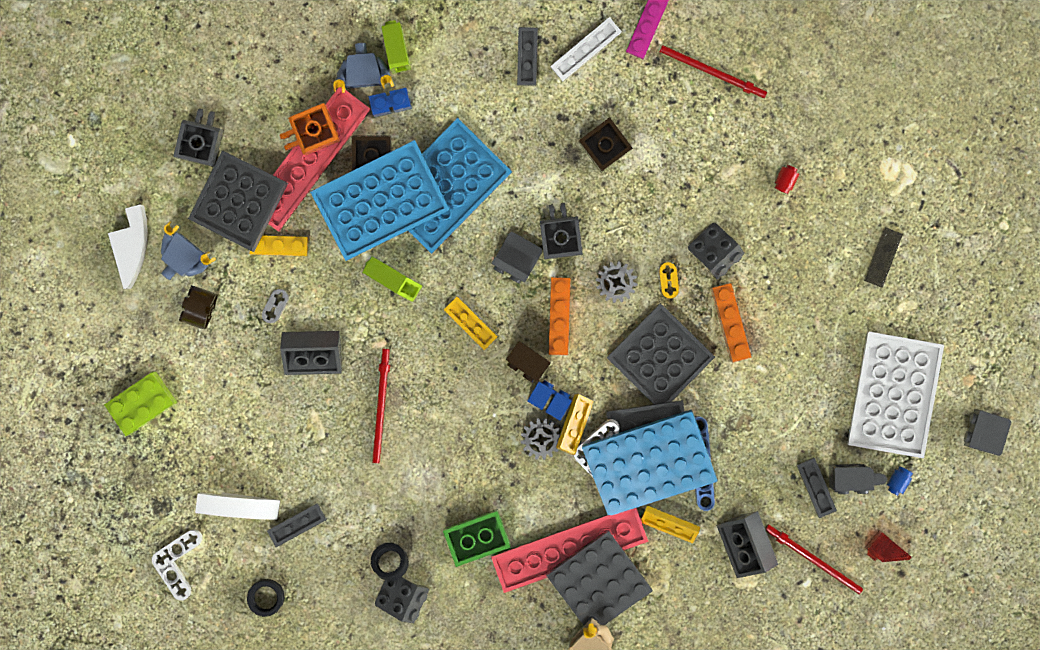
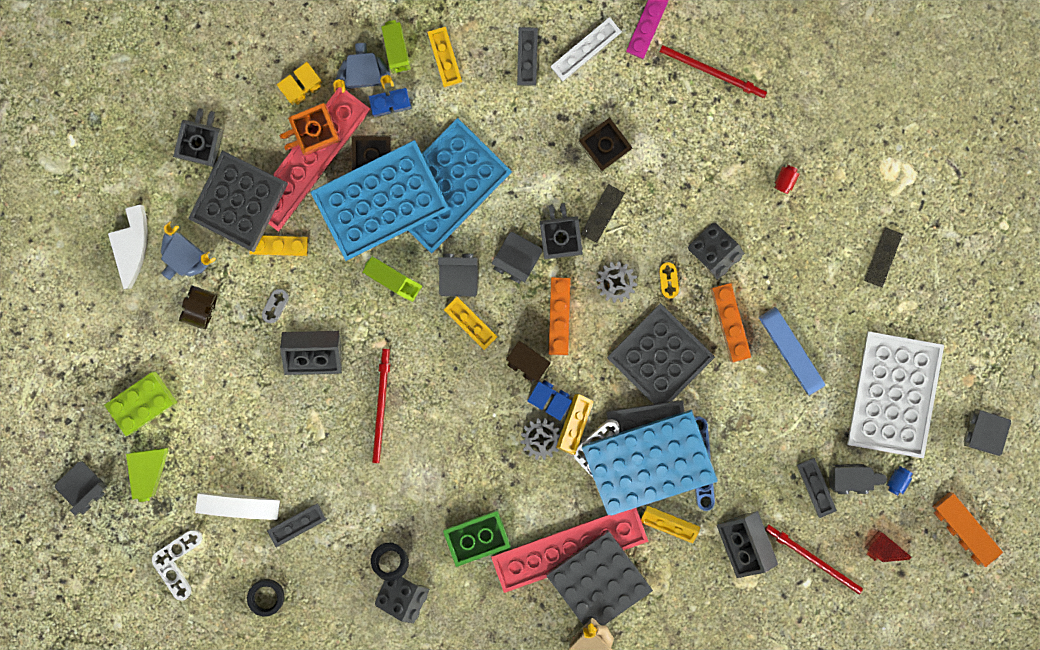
(81, 488): none -> dark grey bracket
(145, 472): none -> lime slope
(291, 88): none -> yellow piece
(444, 57): none -> yellow plate
(458, 275): none -> dark grey bracket
(602, 213): none -> clear smoke tile
(792, 351): none -> medium blue beam
(967, 529): none -> orange brick

